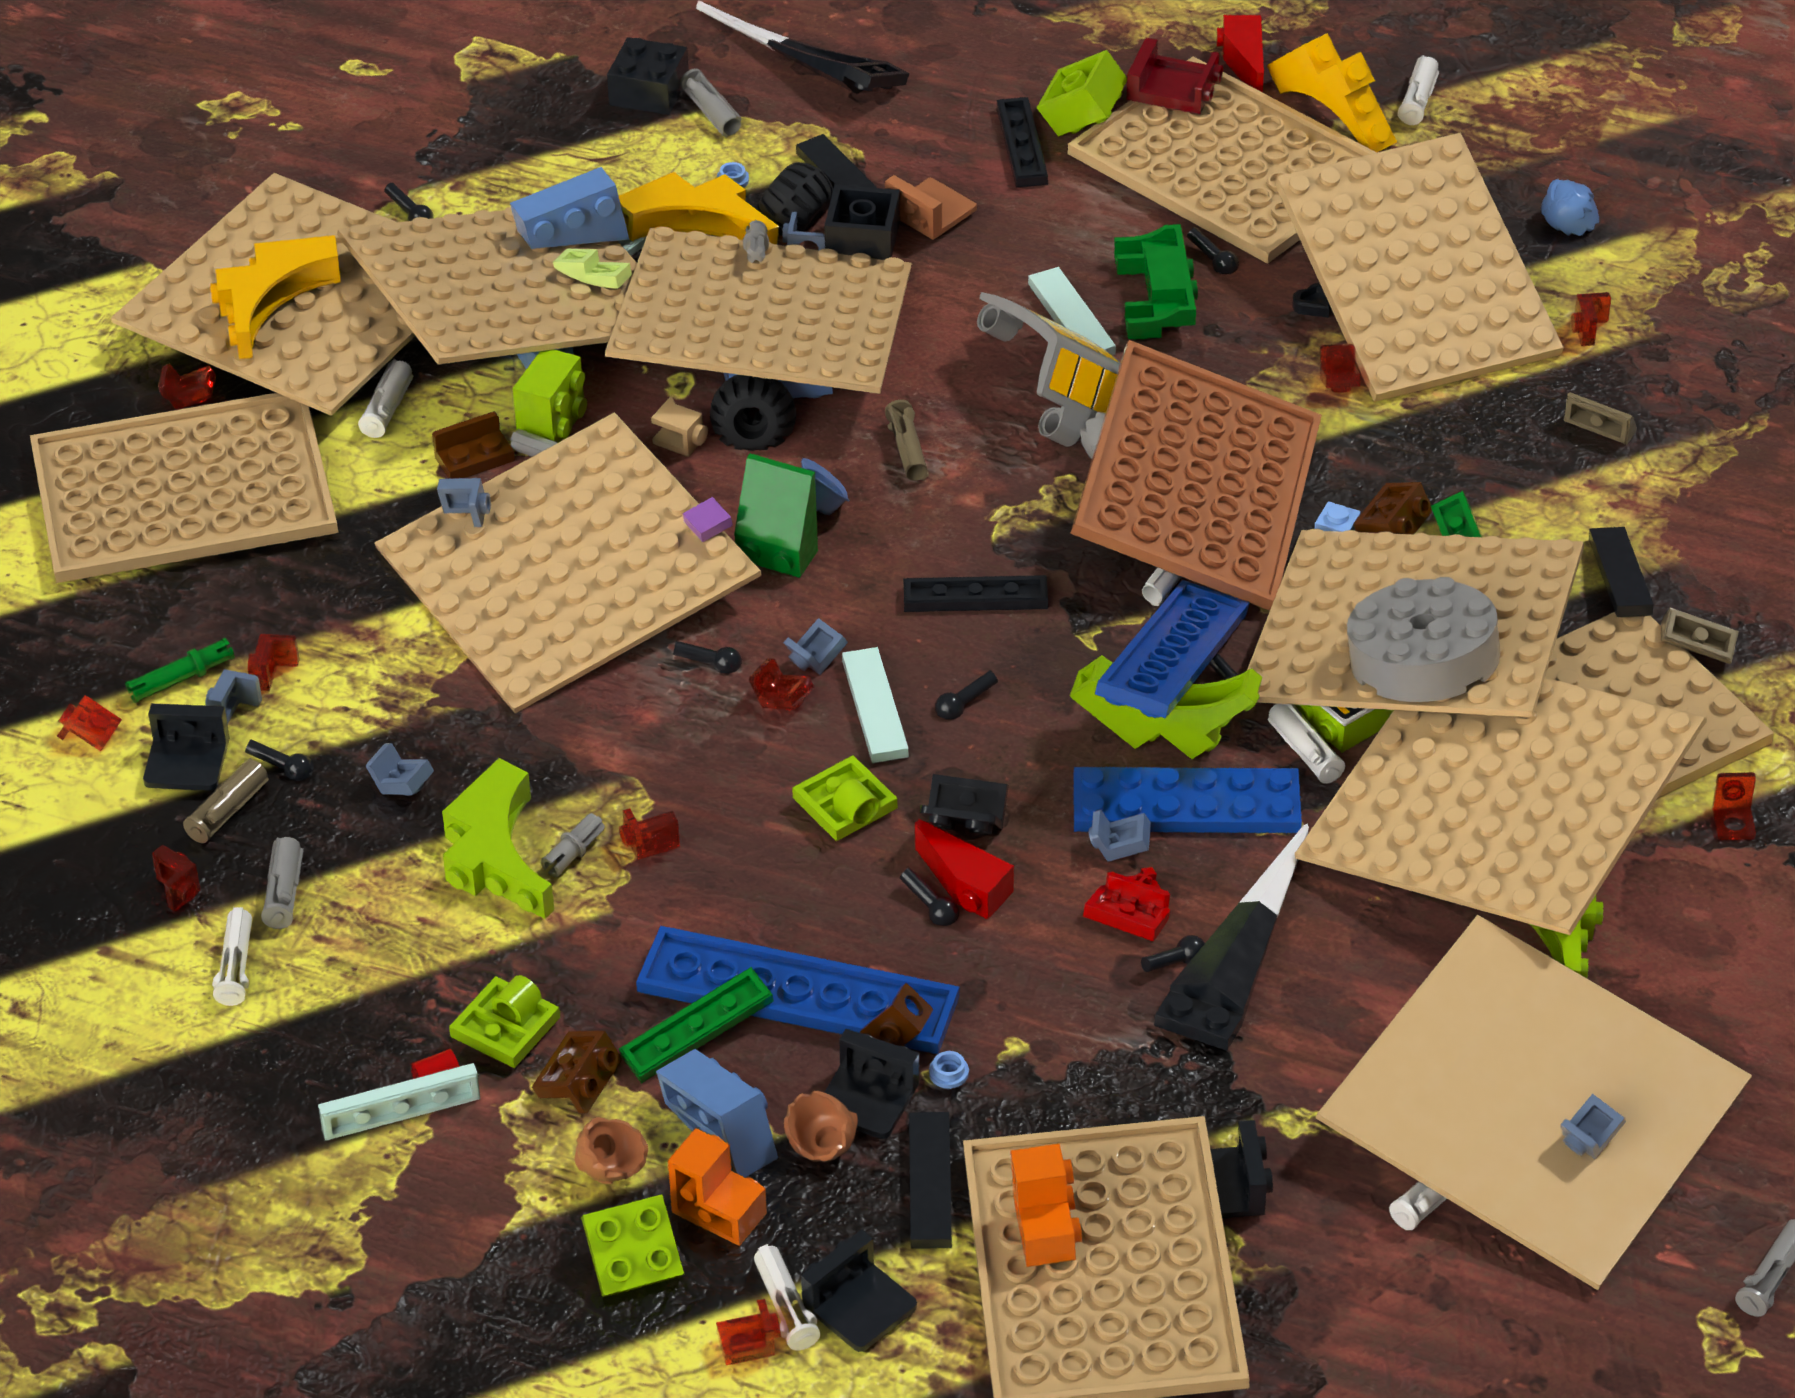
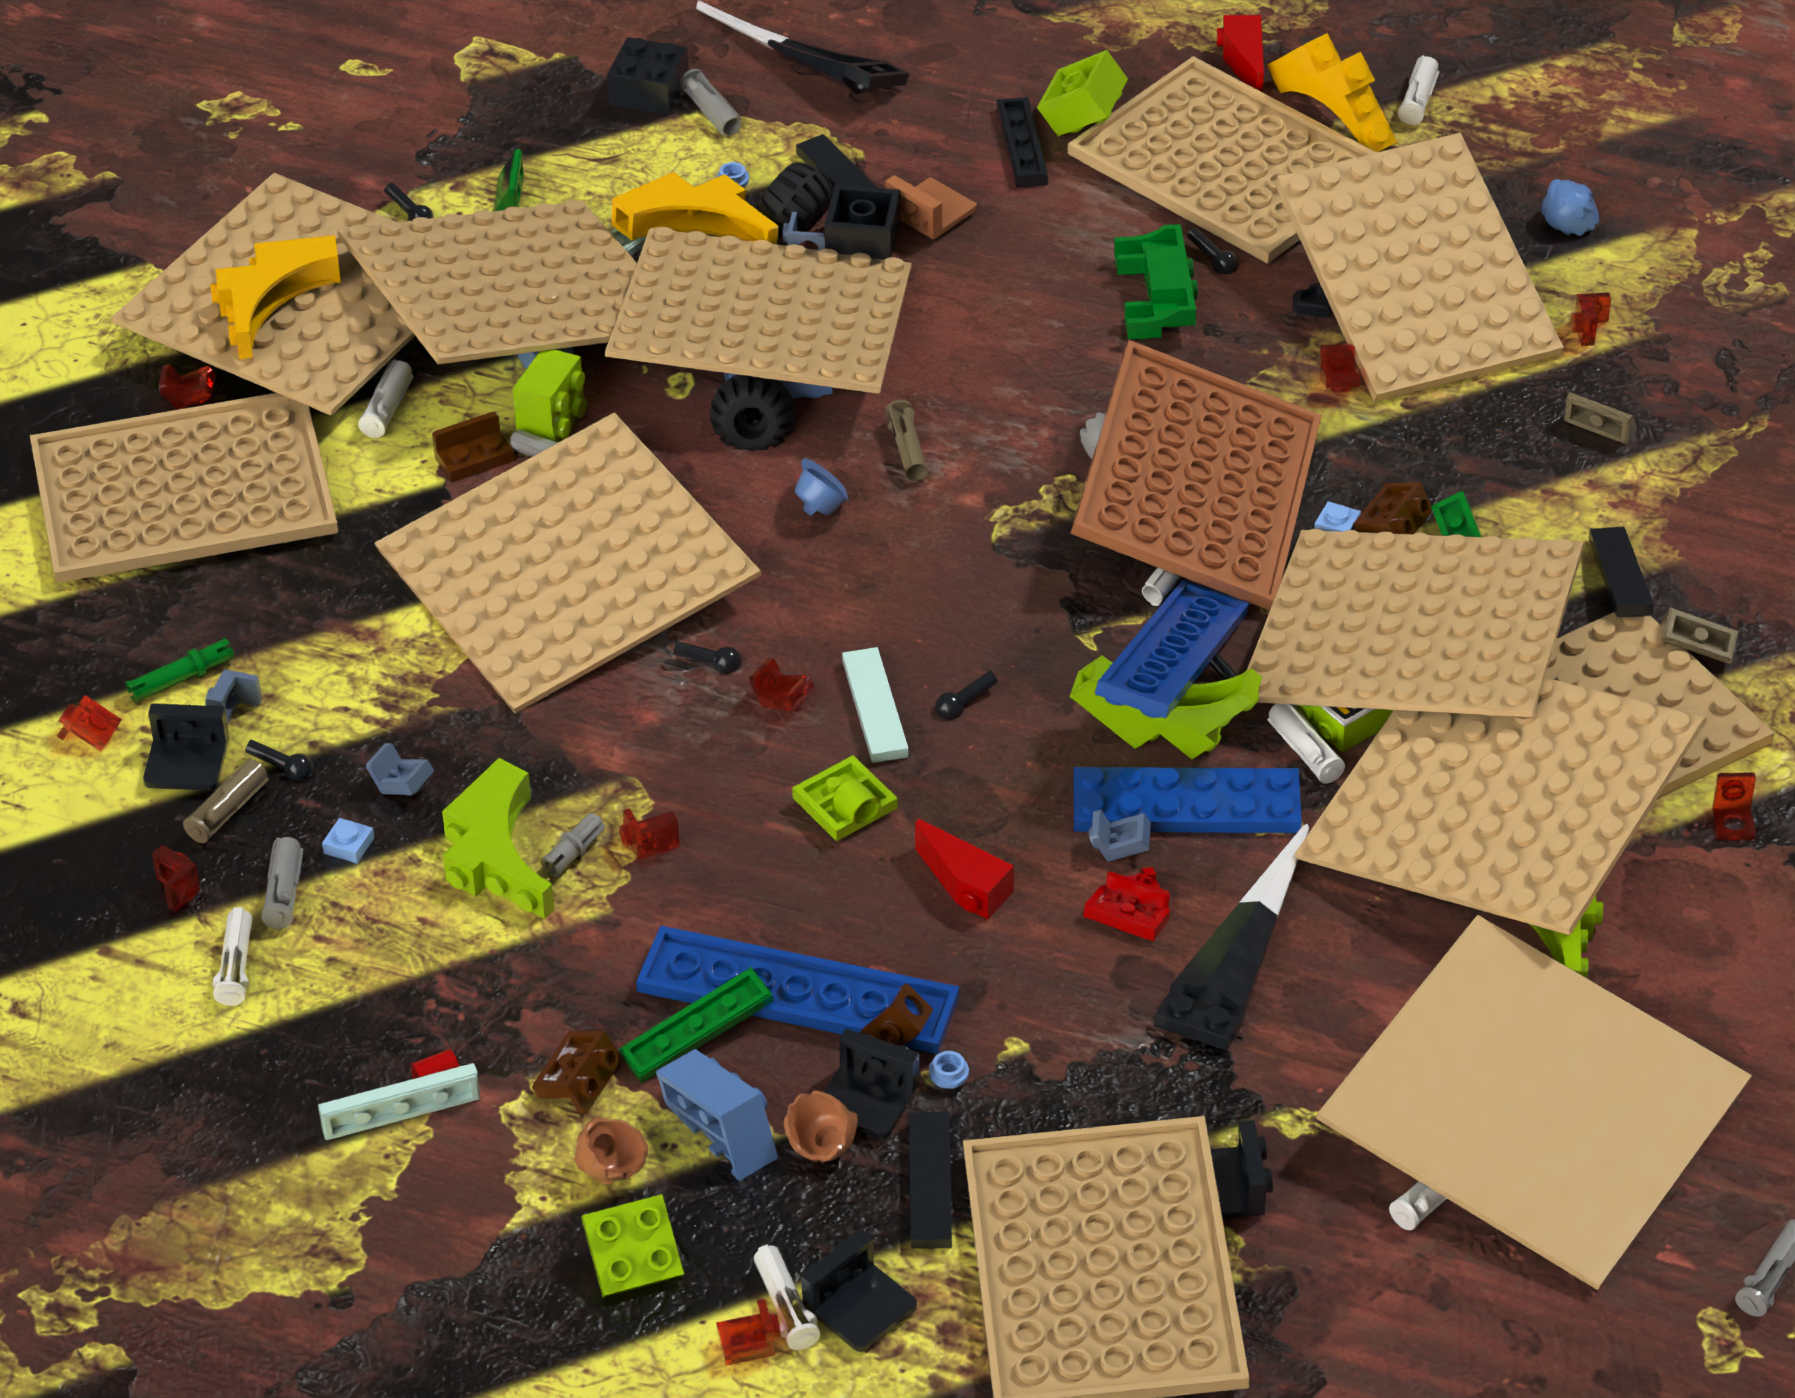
(272, 652): clear red bracket -> none
(348, 840): none -> light blue plate
(464, 496): sand blue bracket -> none
(505, 1020): lime plate -> none
(510, 183): none -> green slope
(572, 213): medium blue wedge -> none
(585, 267): yellowish green slope -> none
(681, 428): tan window -> none
(707, 519): medium lavender tile -> none
(712, 1194): orange brick -> none
(756, 241): light grey axle -> none
(777, 515): slope -> none
(816, 647): sand blue bracket -> none
(942, 910): black bar -> none
(966, 802): black bracket -> none
(975, 593): black tile -> none
(1044, 1204): orange brick -> none
(1068, 307): light aqua tile -> none
(1072, 373): light grey panel -> none
(1172, 81): dark red panel -> none
(1183, 952): black bar -> none
(1423, 639): light grey brick -> none
(1591, 1127): sand blue bracket -> none

